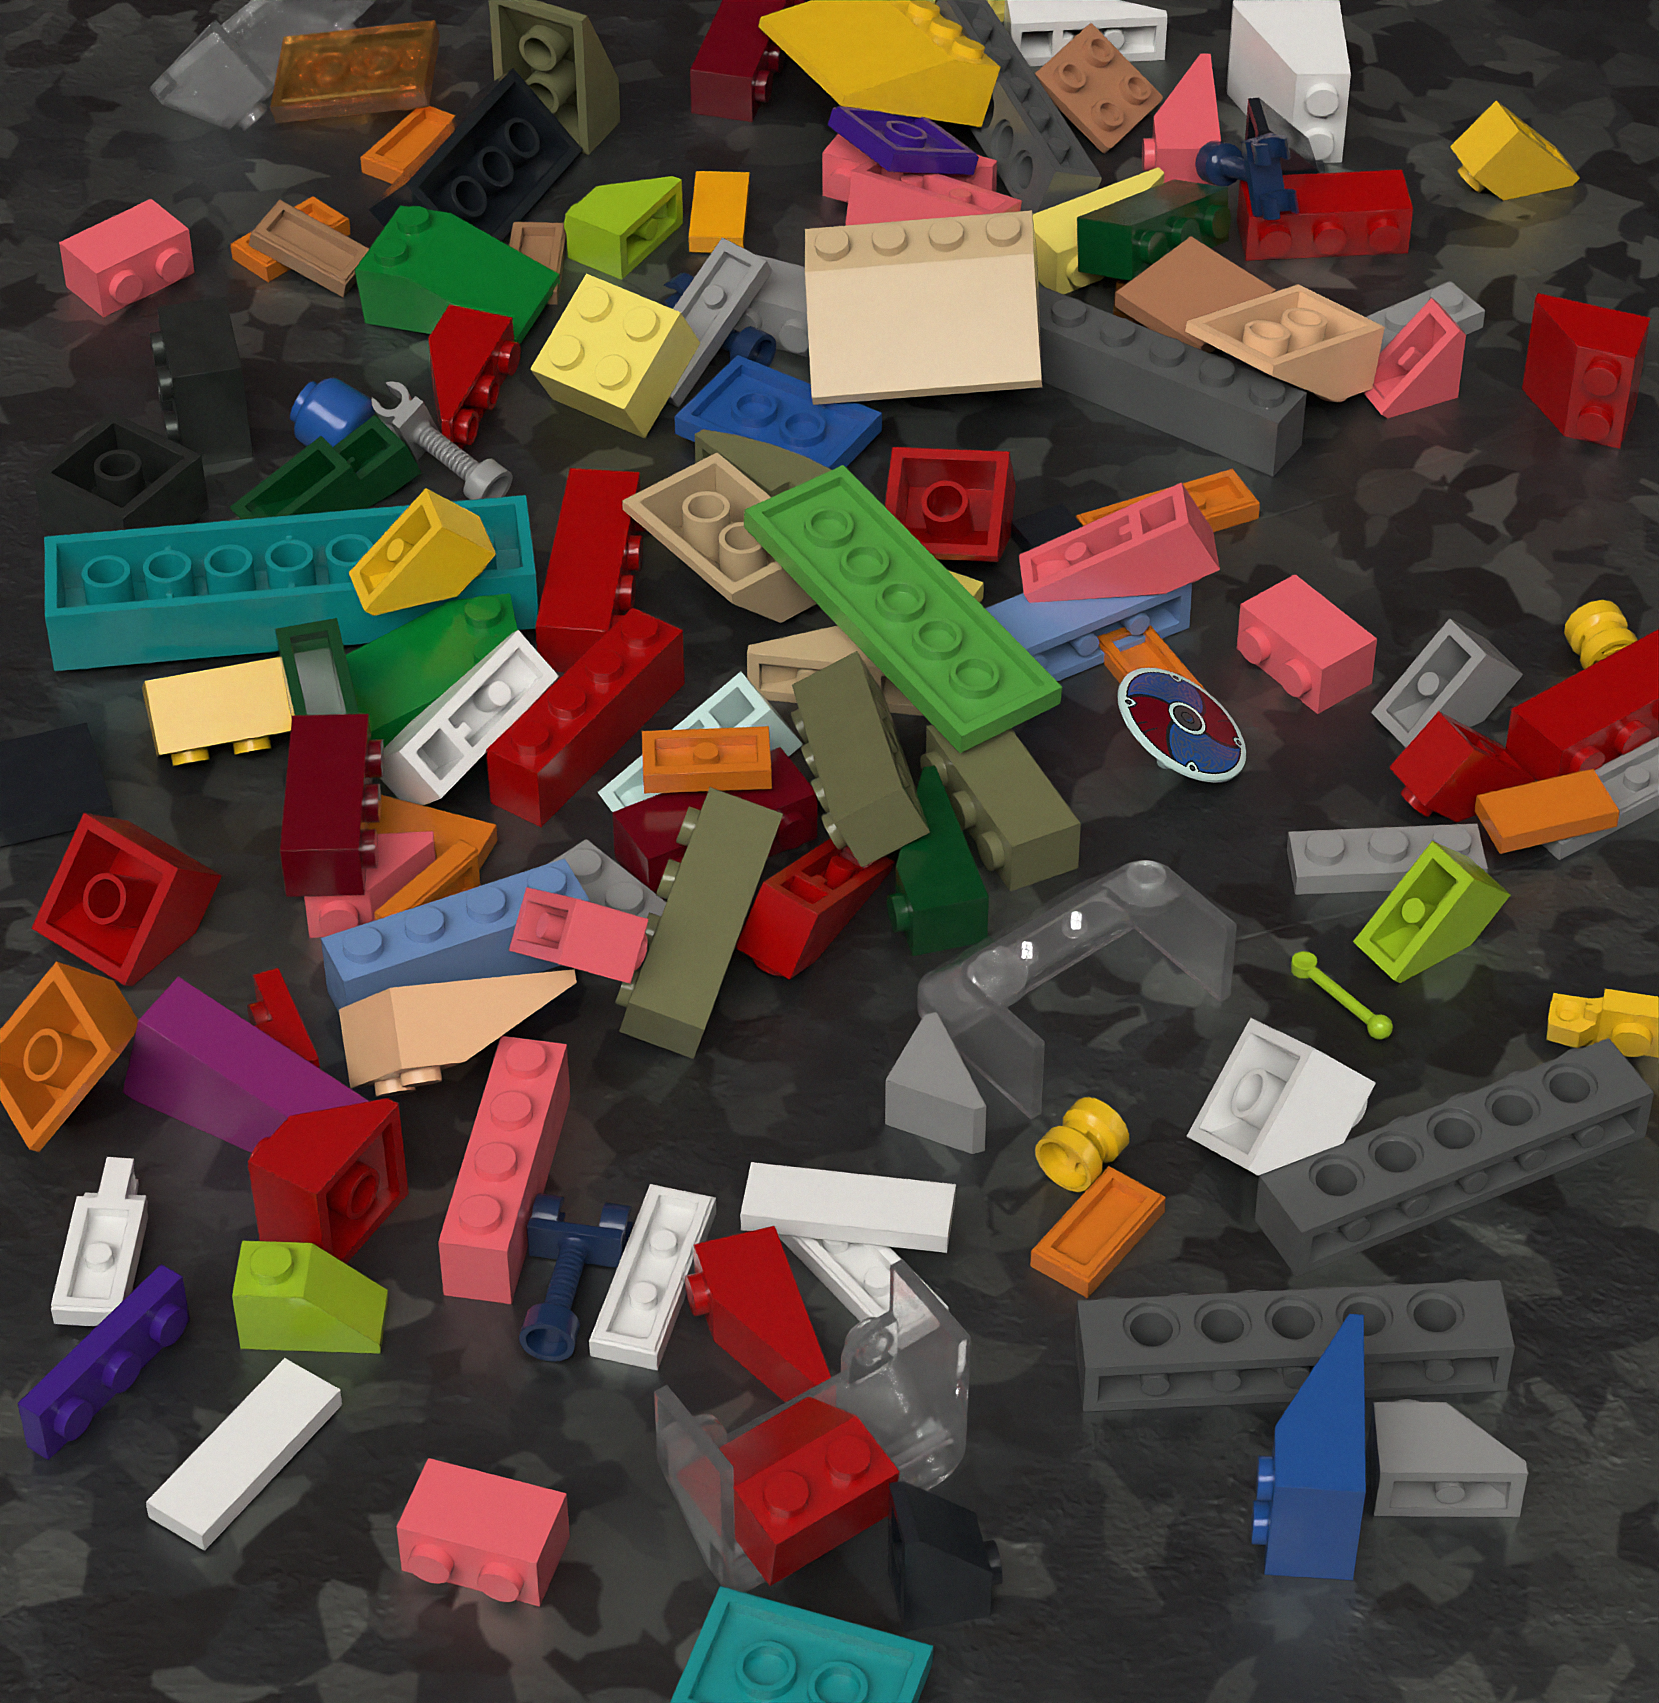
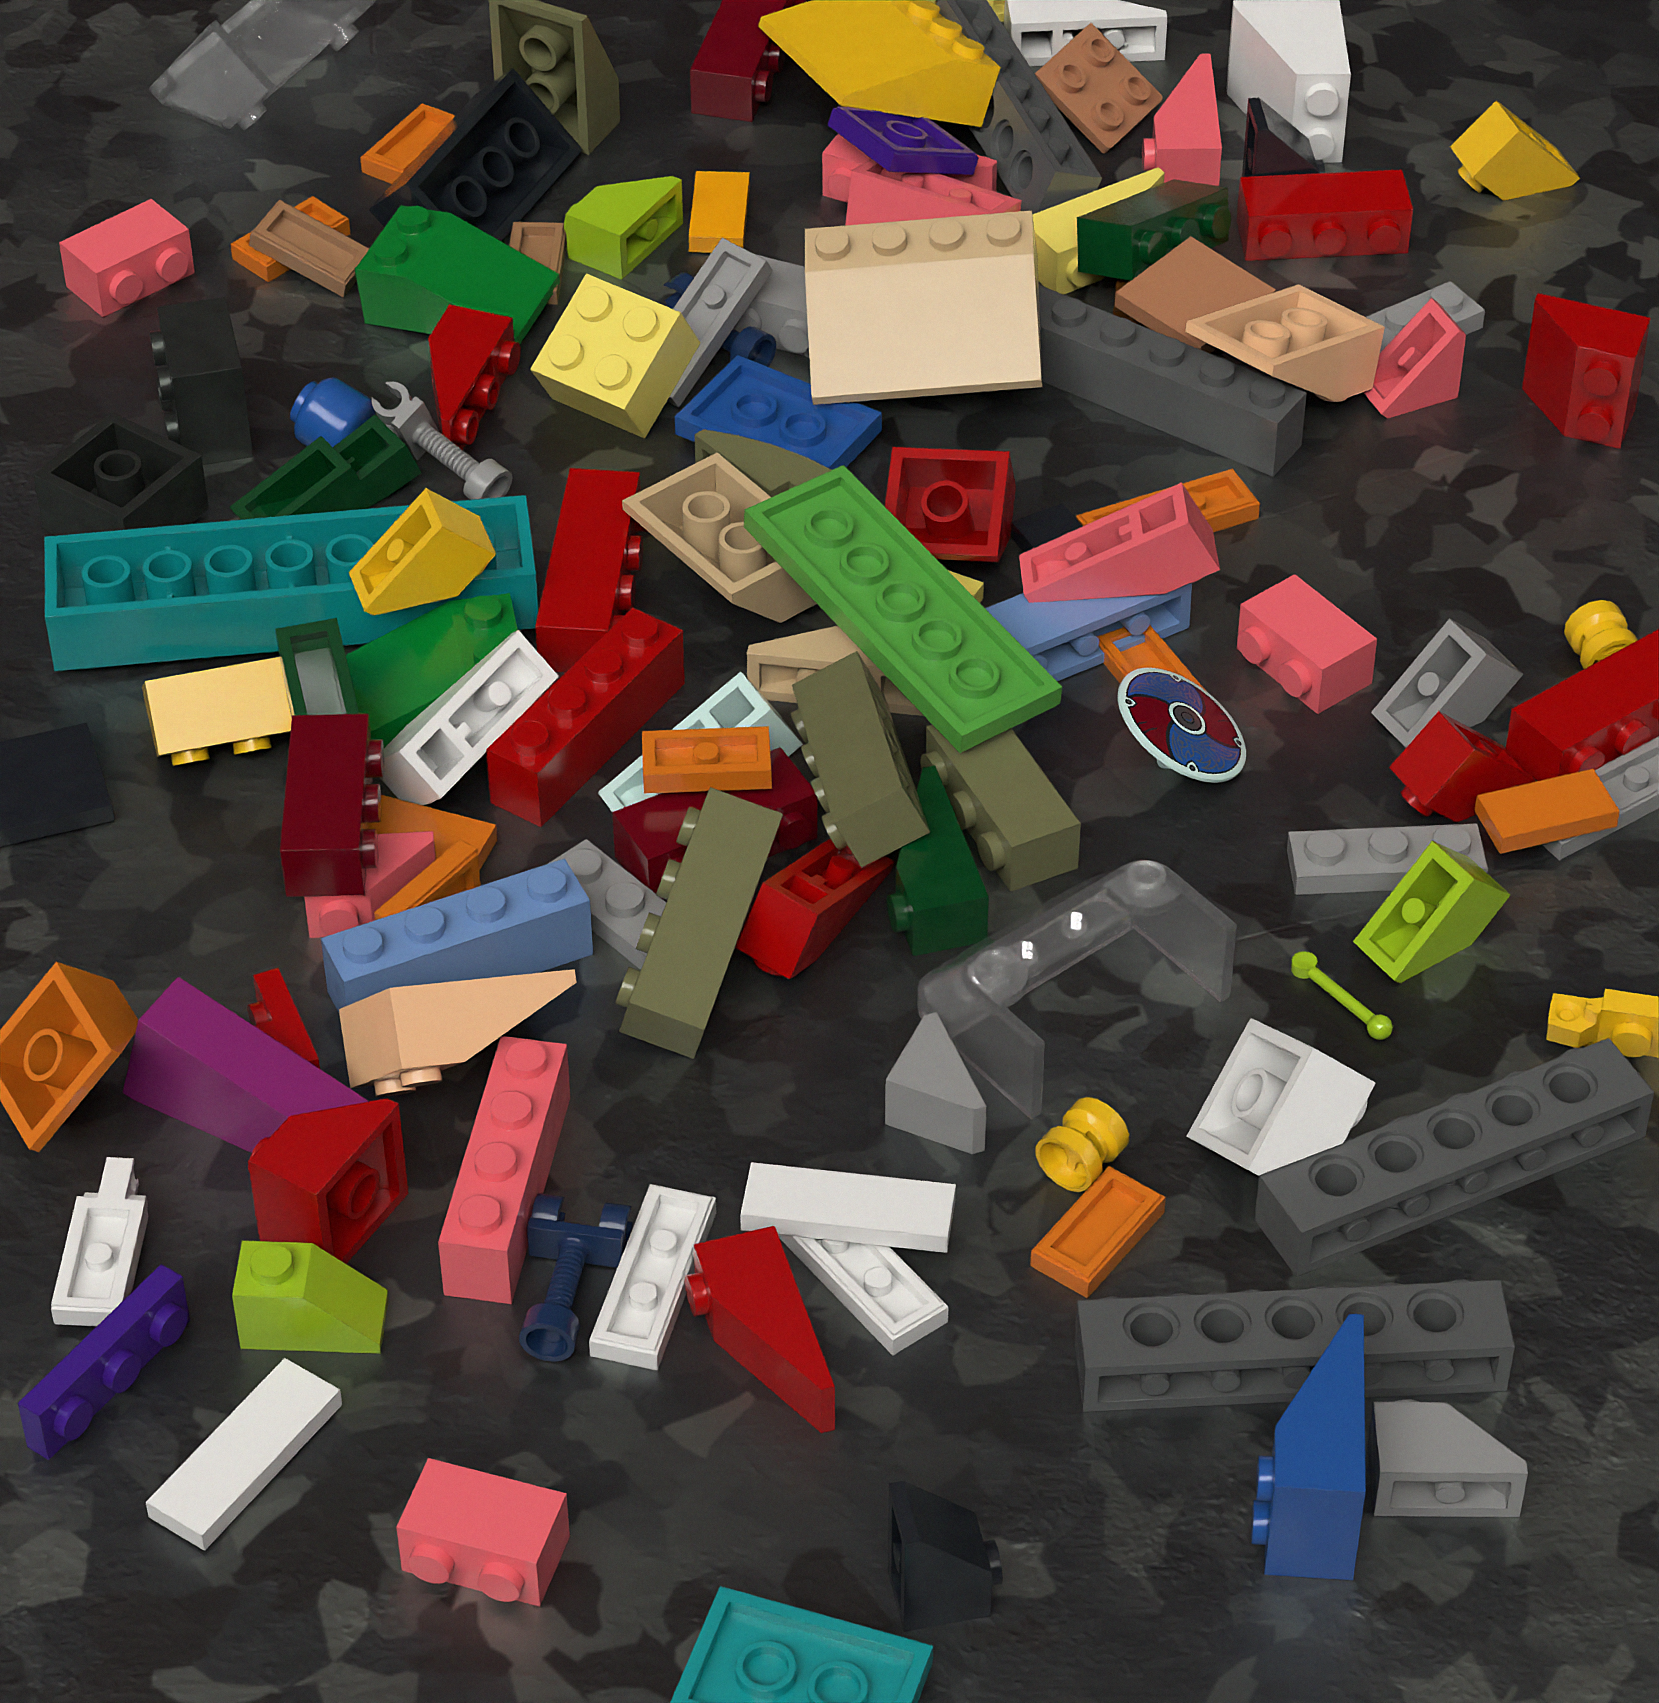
(124, 898): red slope -> none
(355, 71): clear orange plate -> none
(580, 935): coral brick -> none
(805, 1485): red slope -> none
(898, 1376): clear windscreen -> none
(1259, 166): dark blue bar -> none

